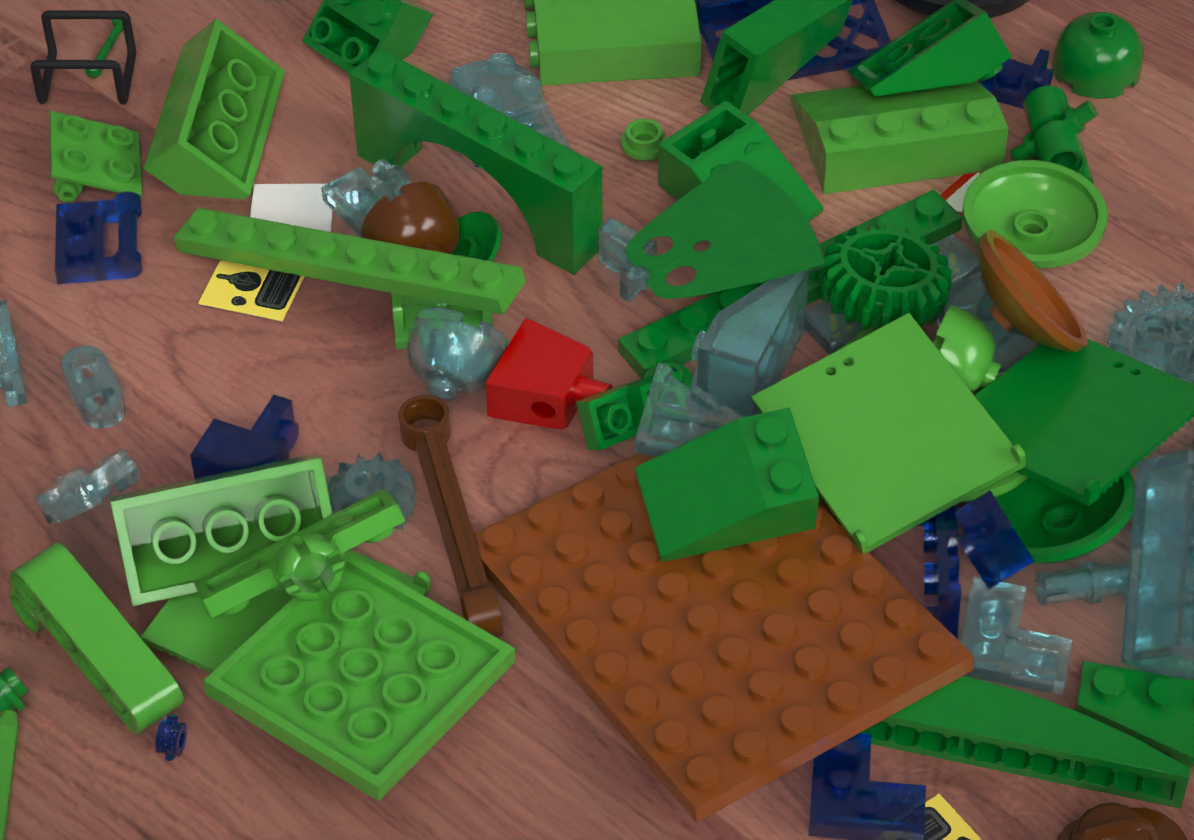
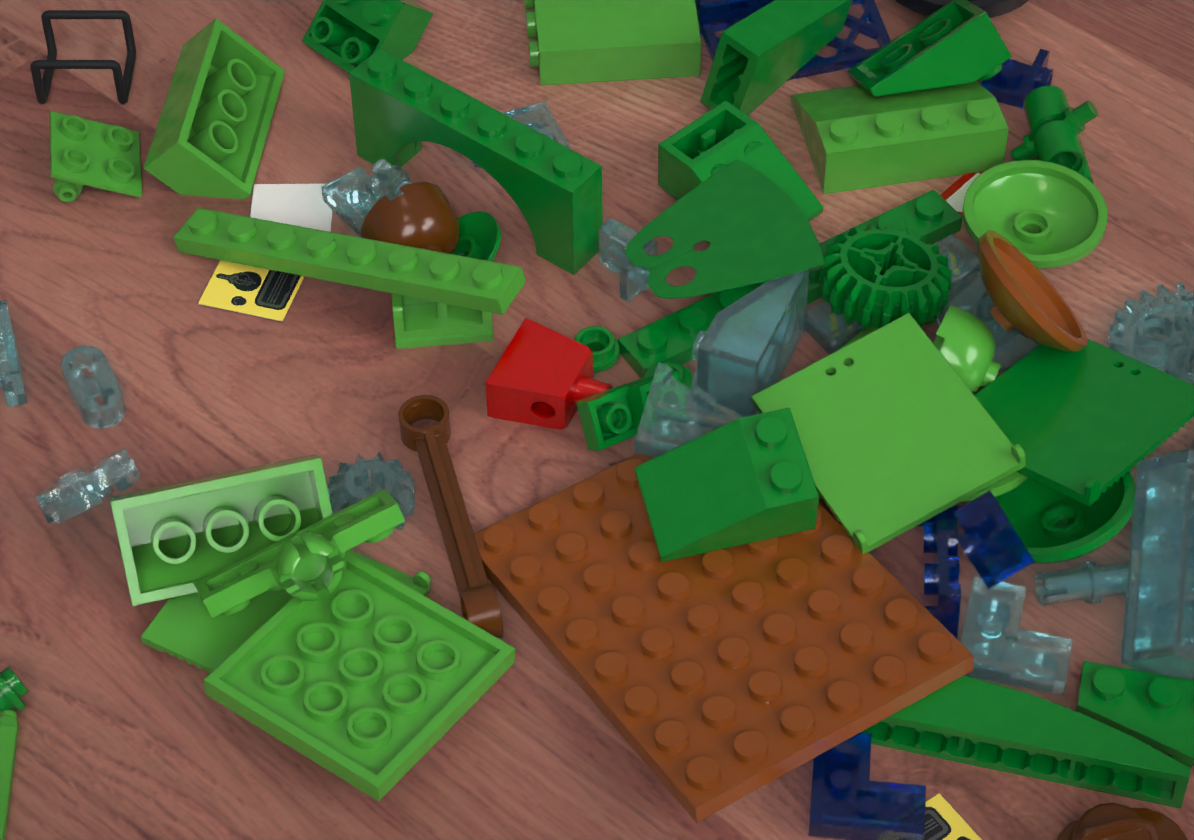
(62, 597): bright green beam -> none
(82, 240): clear blue plate -> none
(111, 39): green hinge -> none
(171, 737): clear blue piece -> none
(233, 448): clear blue brick -> none
(452, 354): clear light blue cylinder -> none
(498, 83): clear light blue piece -> none
(602, 344): none -> green plate
(642, 139): bright green plate -> none
(1098, 55): green cylinder -> none

